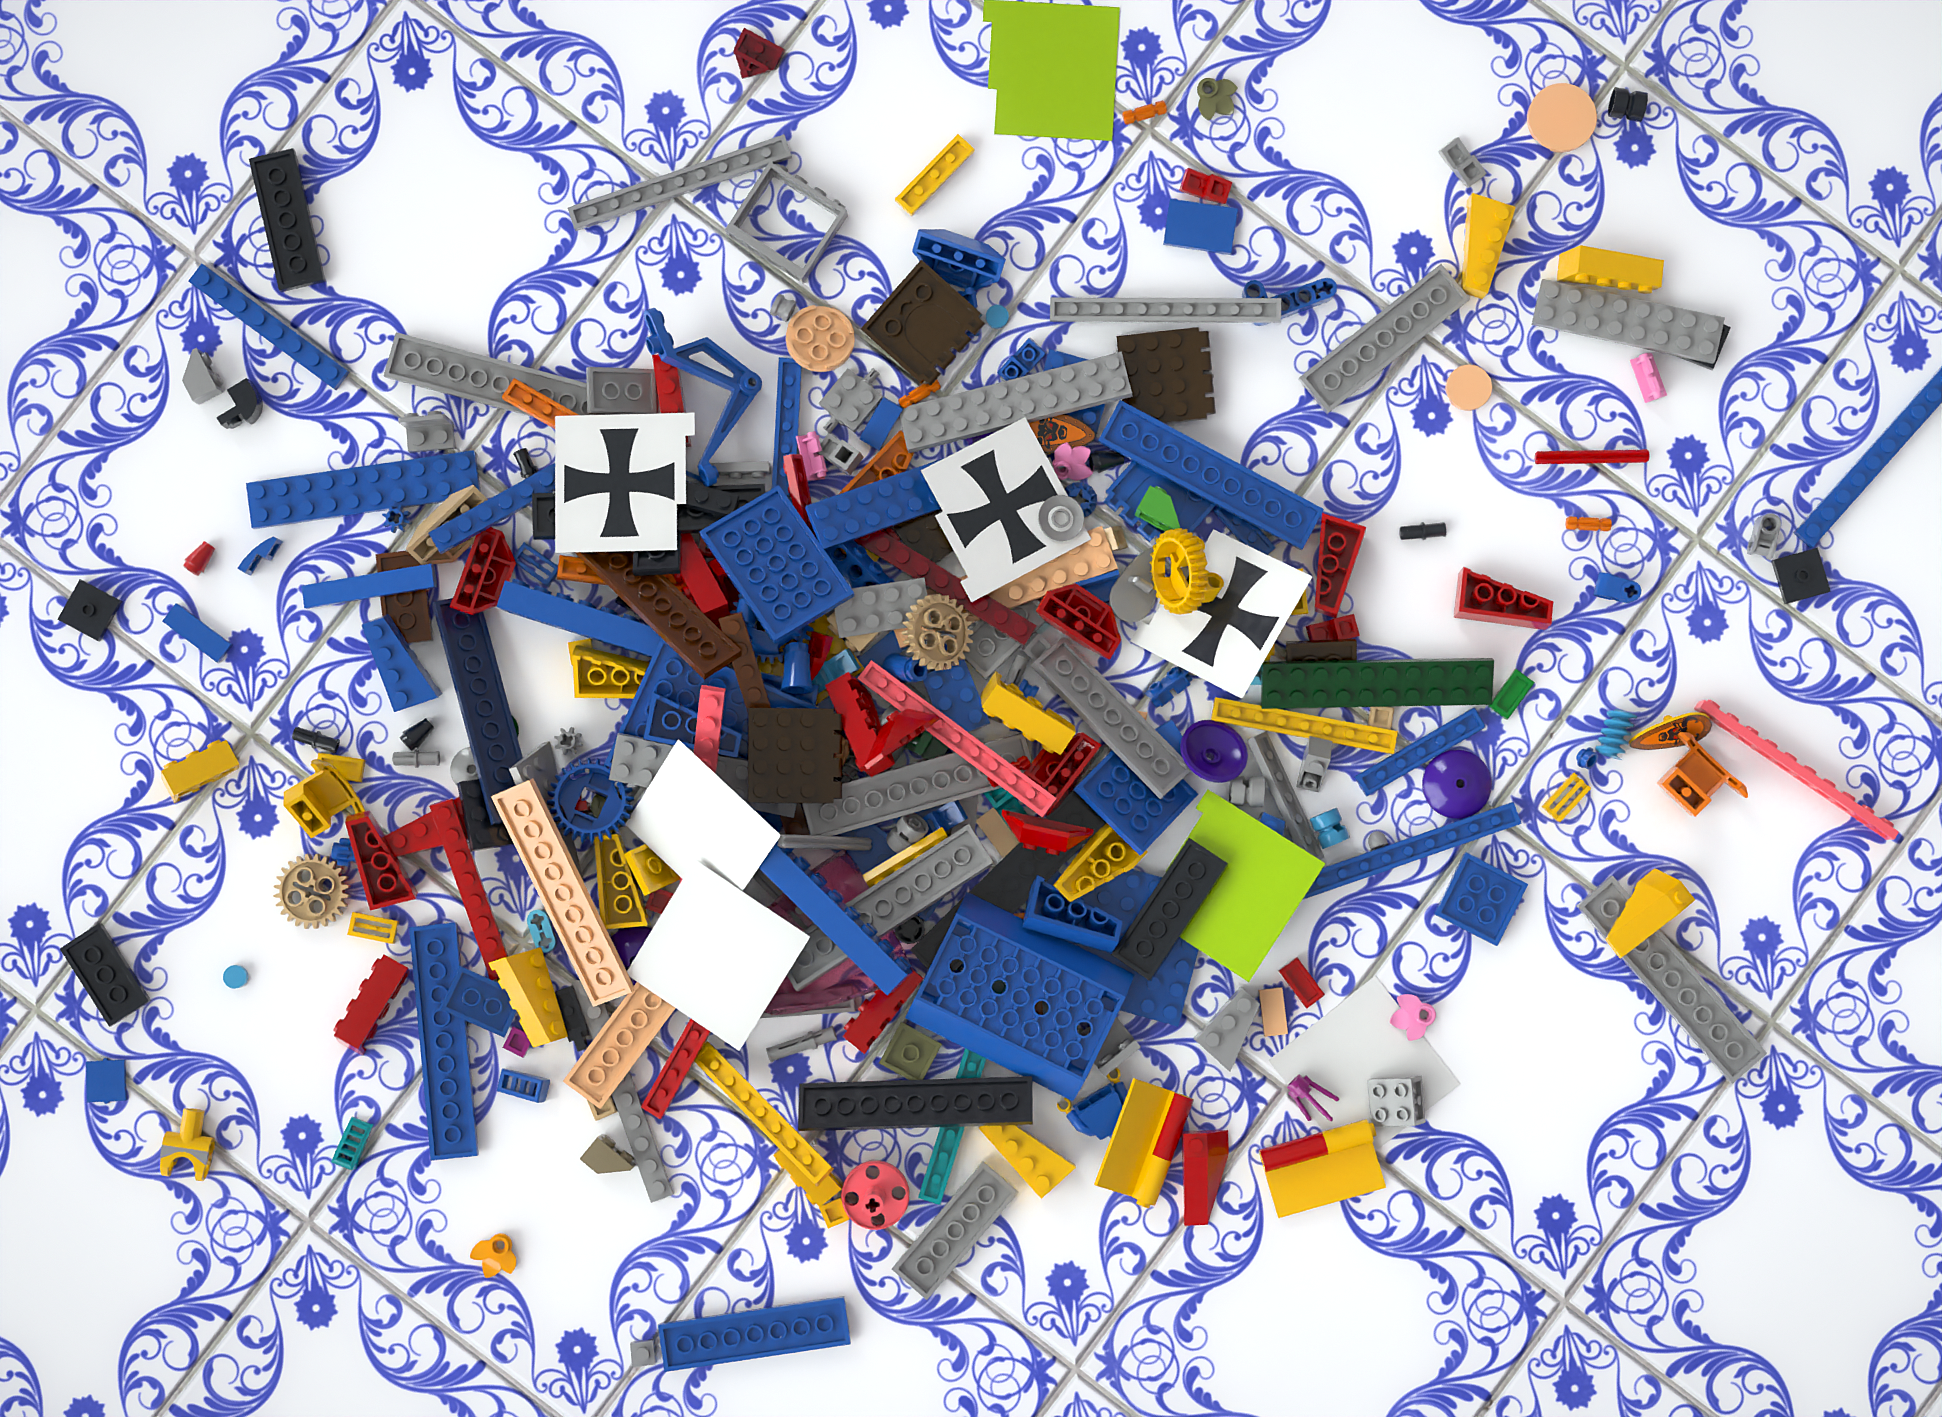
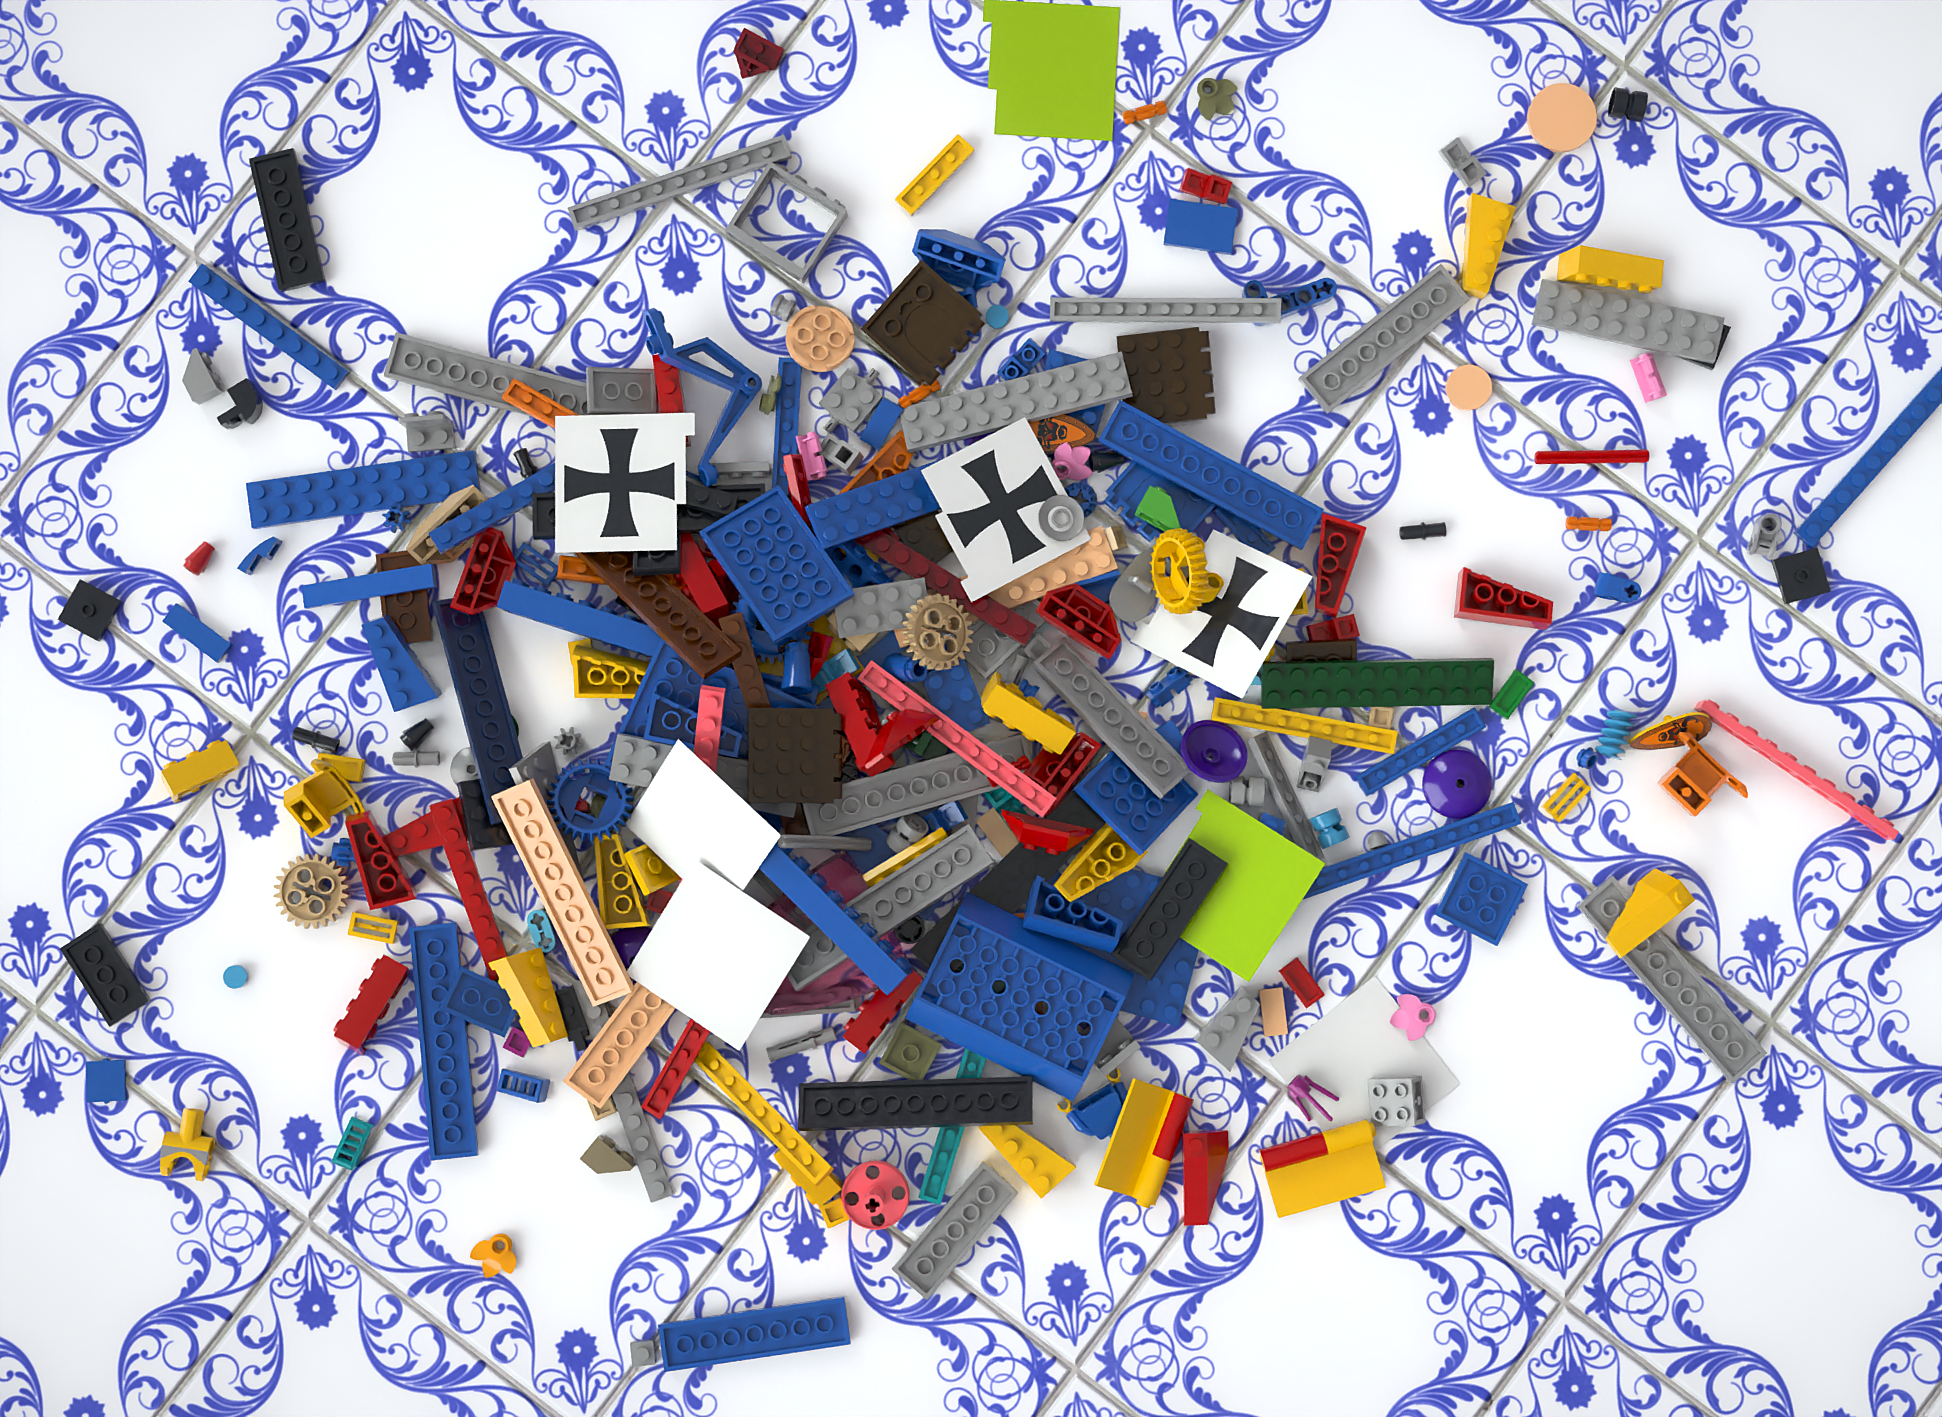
(768, 400): none -> olive plate

